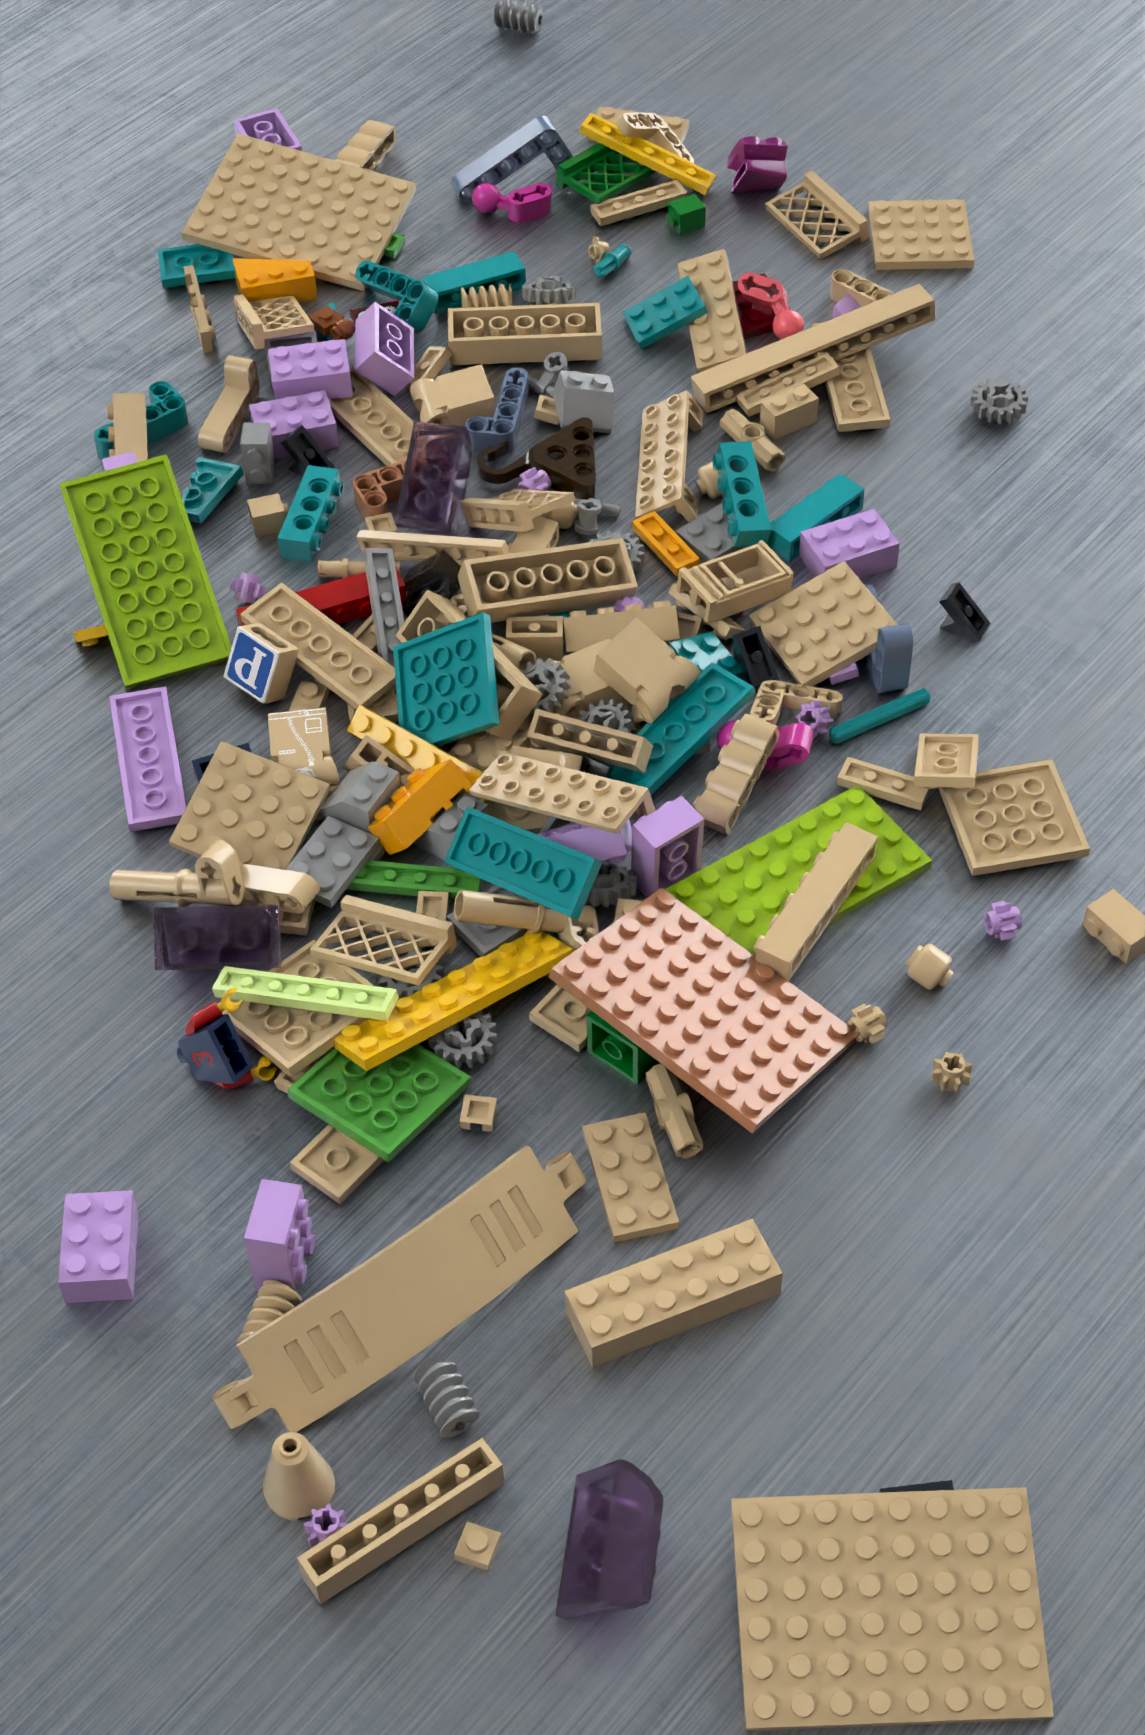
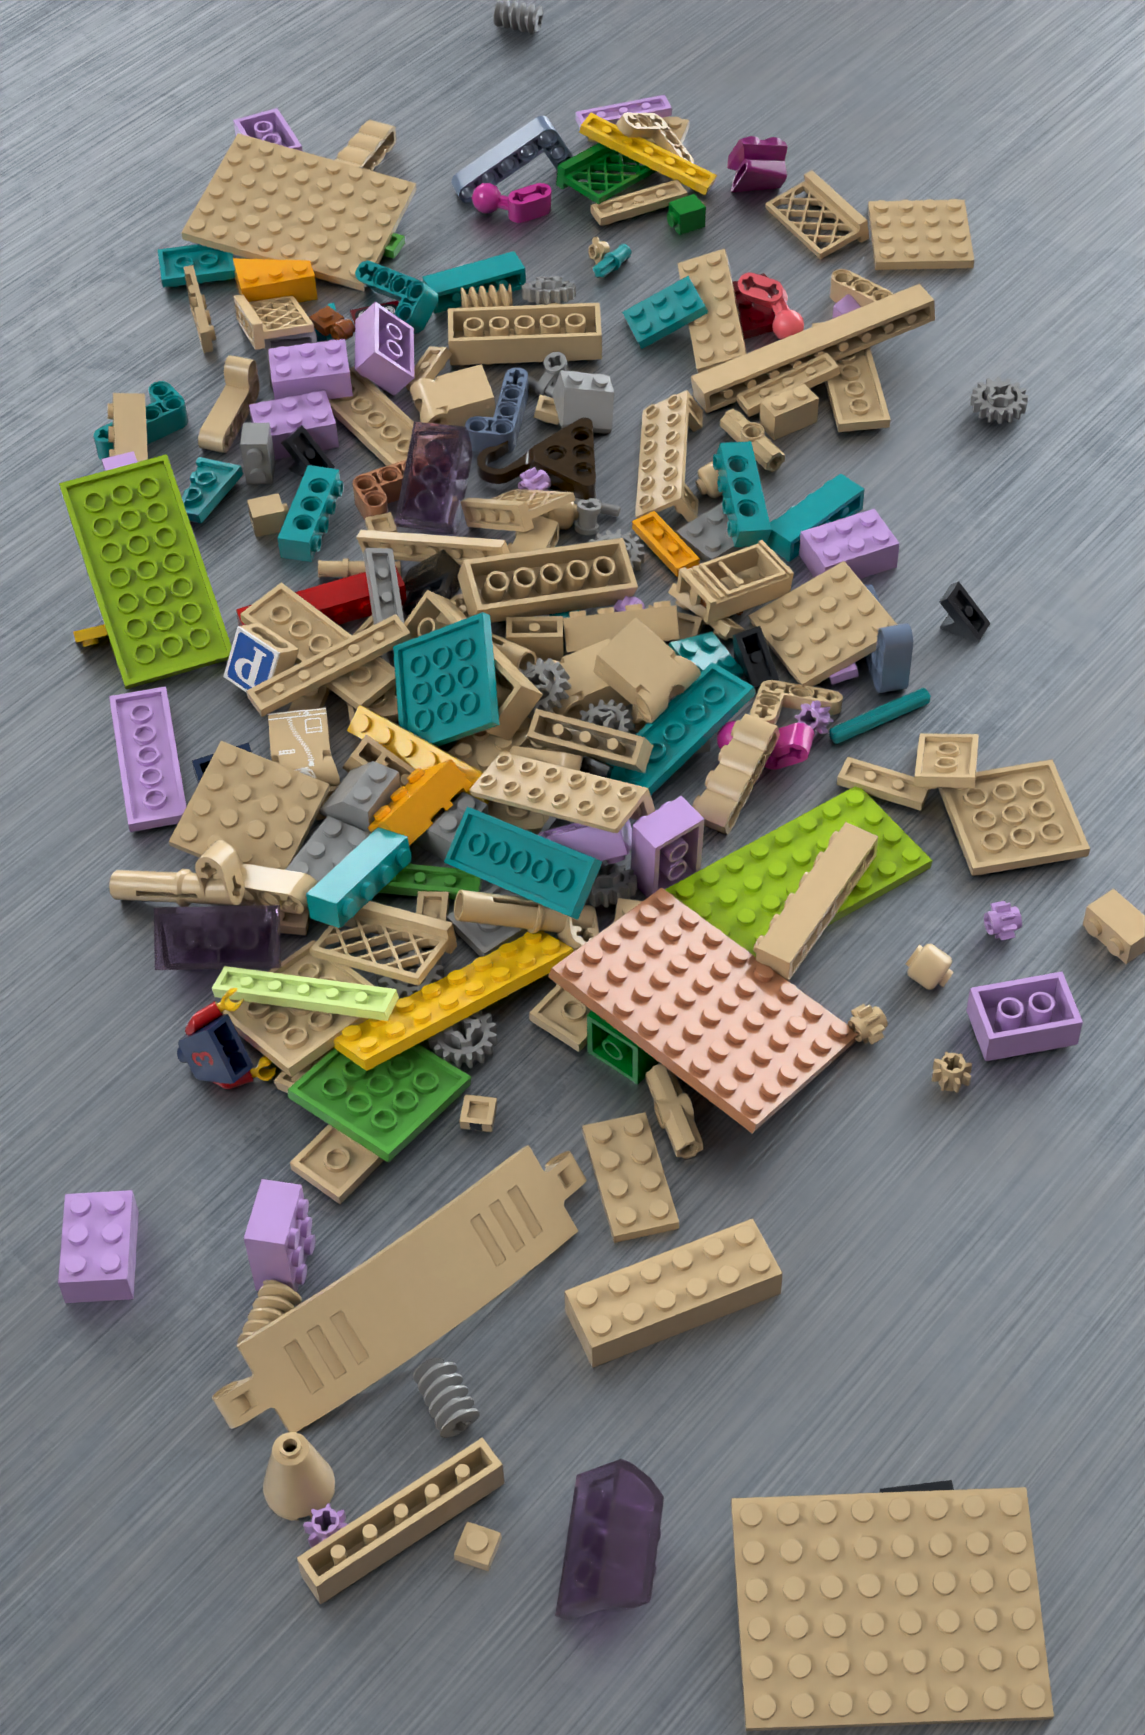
(247, 588): lavender gear -> none
(328, 665): none -> tan plate
(358, 877): none -> teal brick
(612, 113): none -> lavender plate
(1024, 1016): none -> lavender brick

